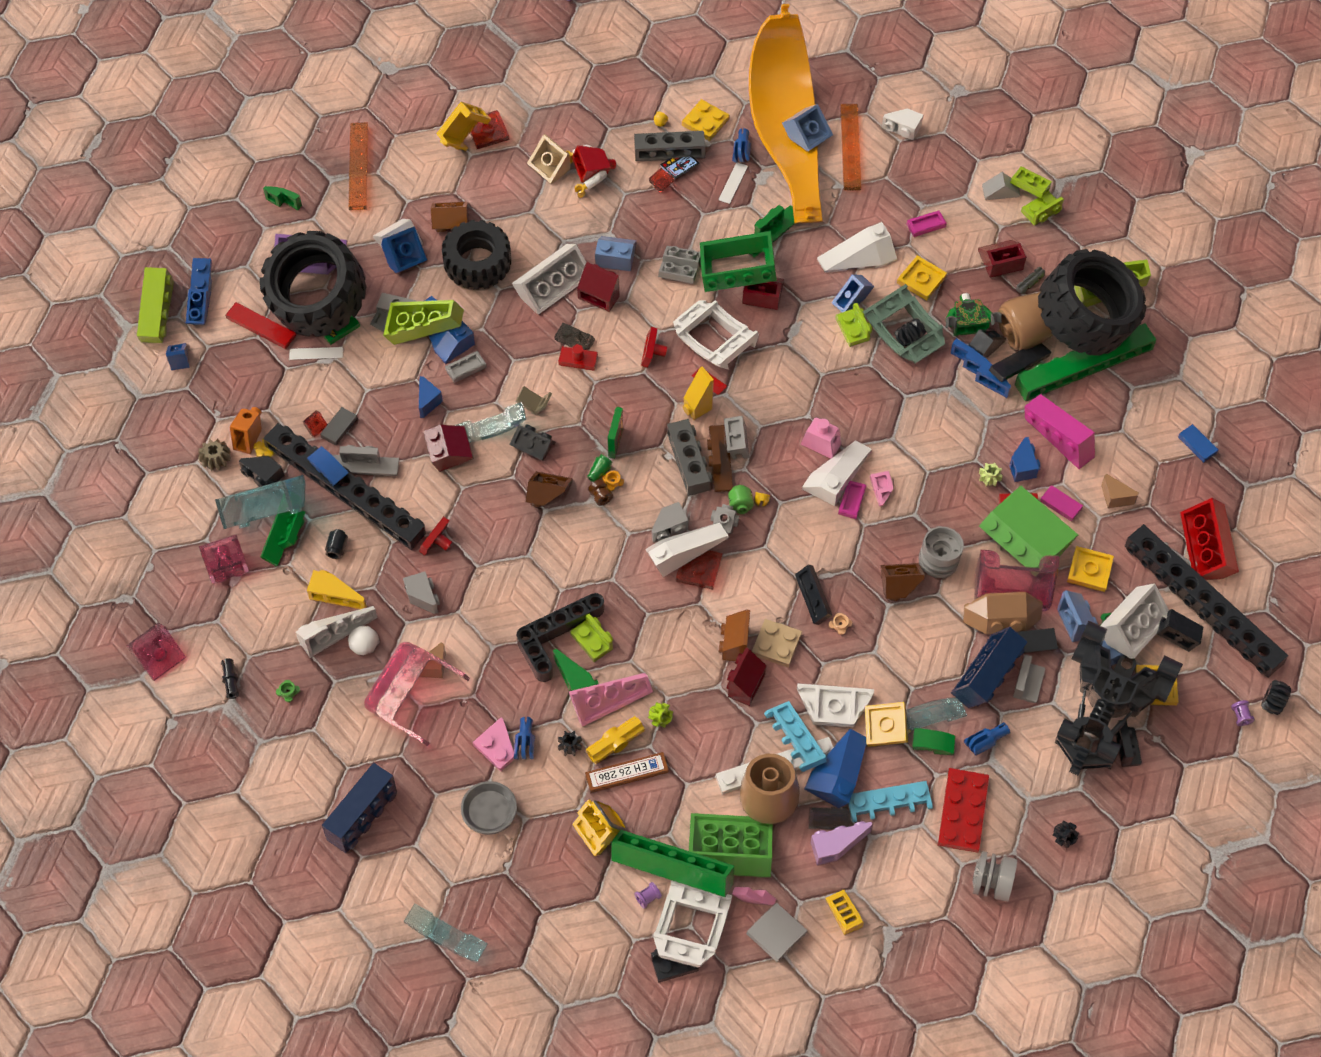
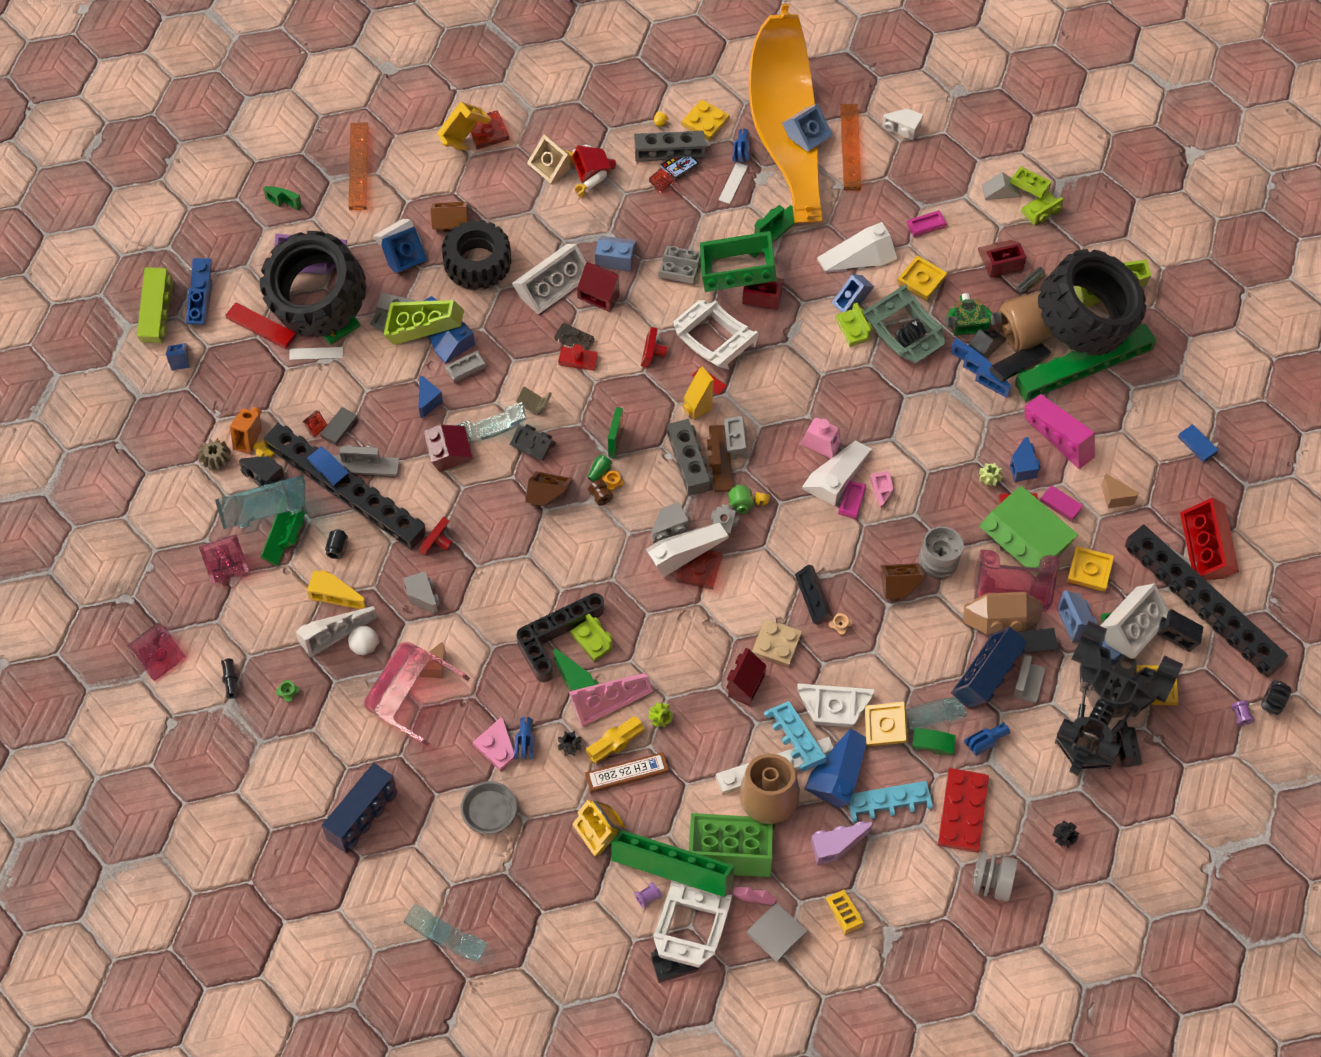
(735, 635): dark orange slope -> none
(828, 818): clear smoke plate -> none

